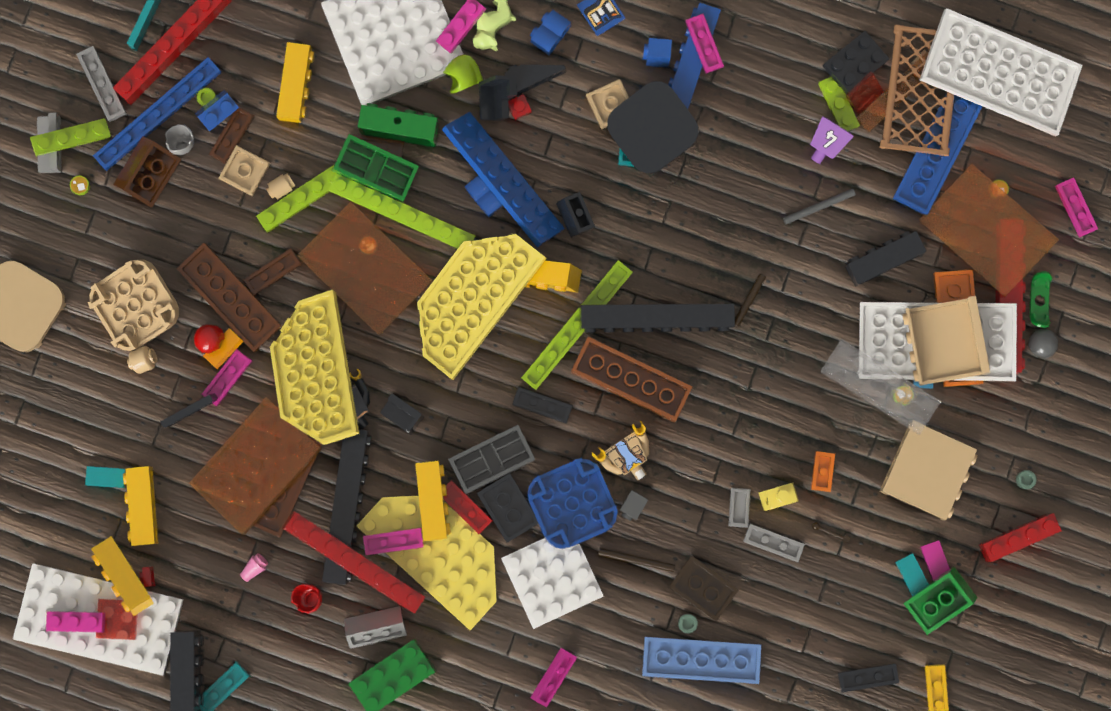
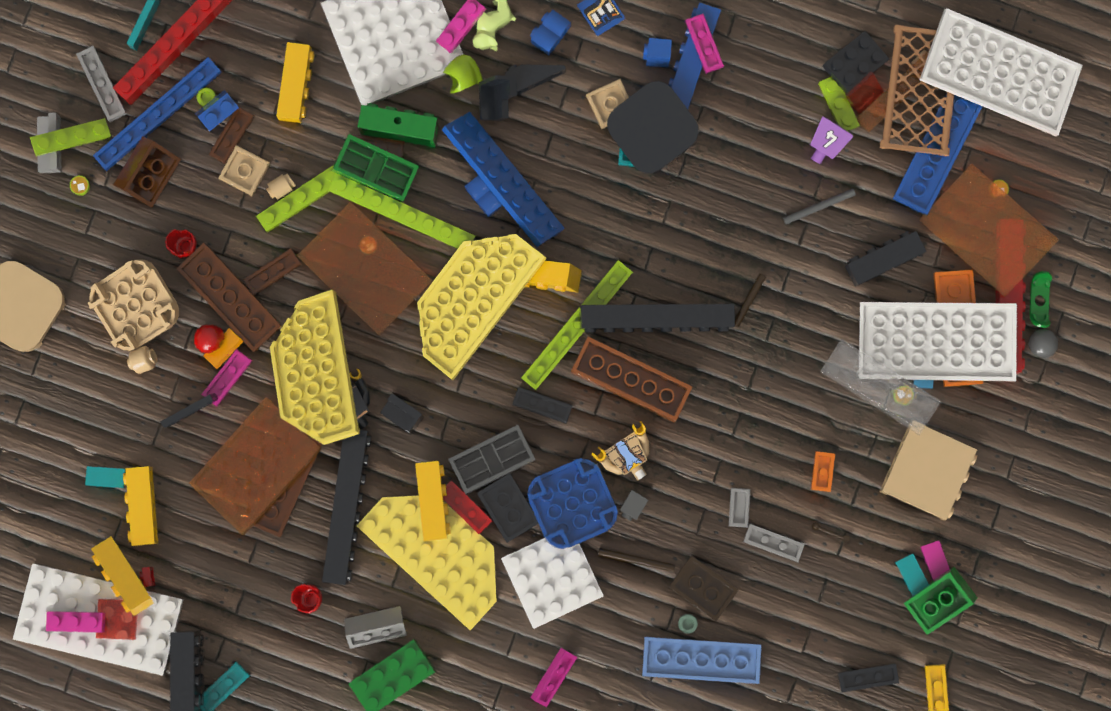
(179, 139): light grey hair -> none
(181, 243): none -> red hair
(254, 567): bright pink cone -> none
(353, 562): red brick -> none
(393, 541): dark pink plate -> none
(519, 107): red plate -> none
(575, 214): black brick -> none
(778, 496): light yellow torso -> none
(946, 341): tan panel -> none
(1019, 537): red brick -> none
(1026, 479): sand green tile -> none
(1076, 207): dark pink plate -> none

